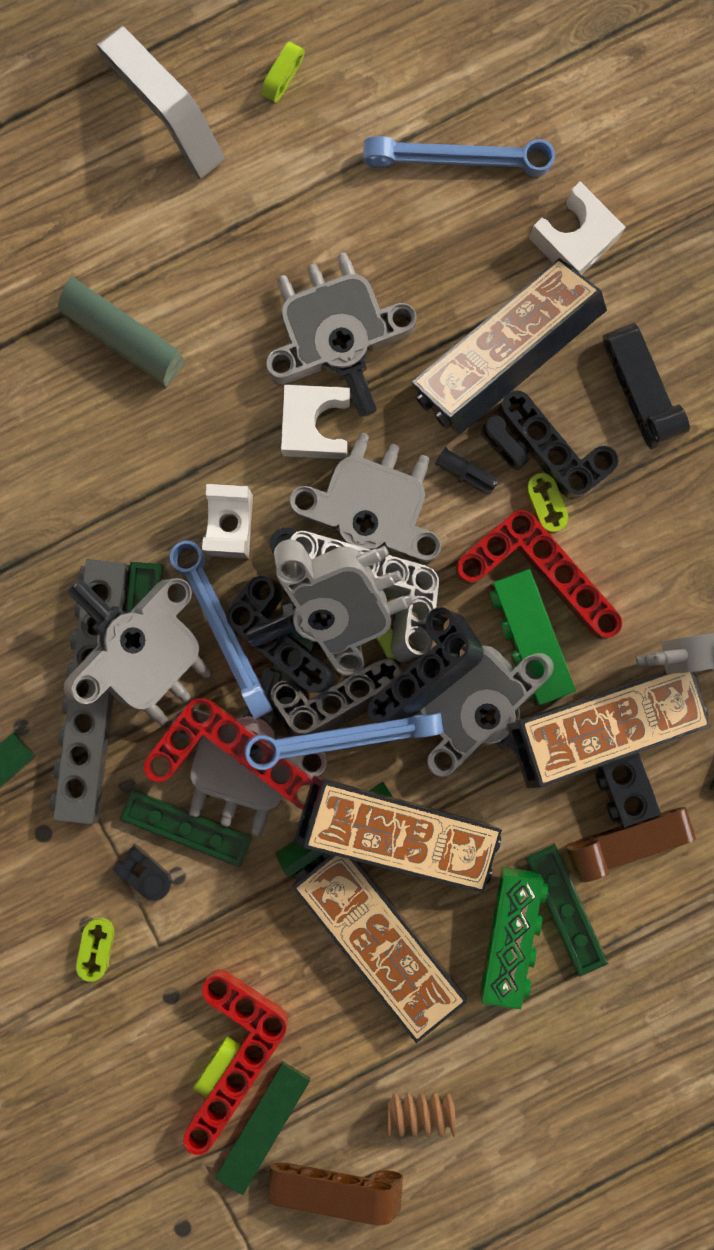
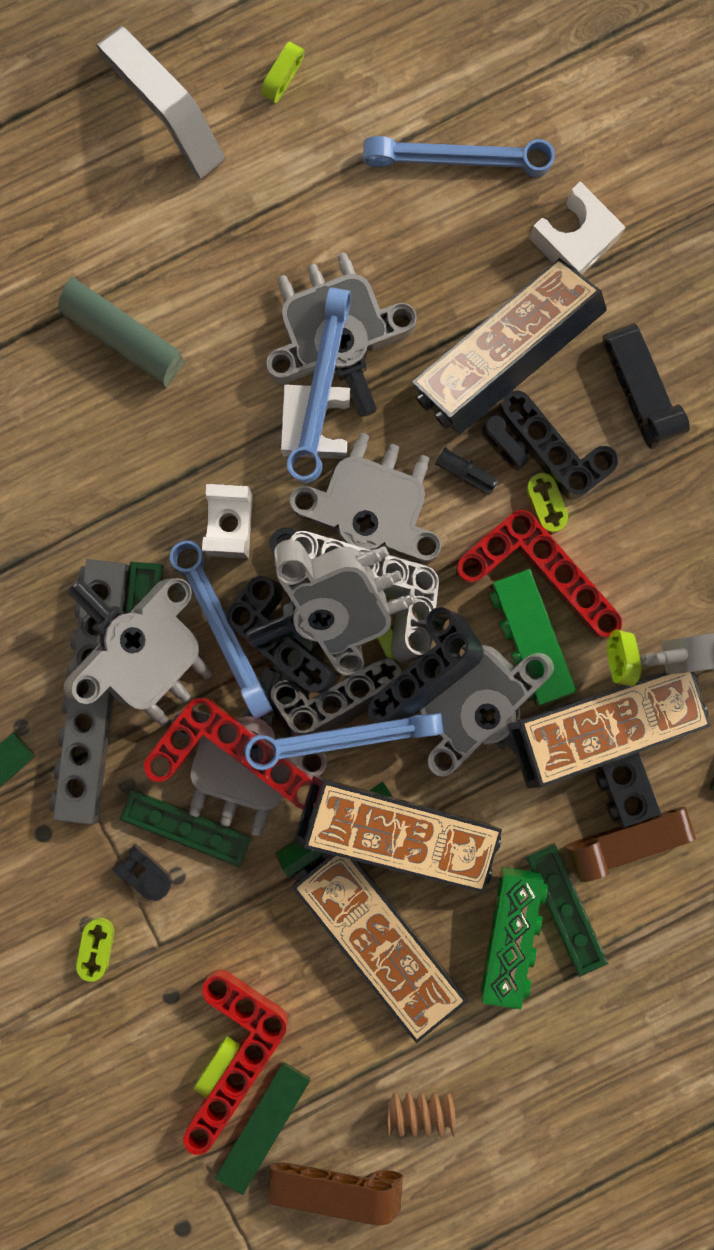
(336, 315): none -> medium blue piece
(623, 658): none -> lime beam

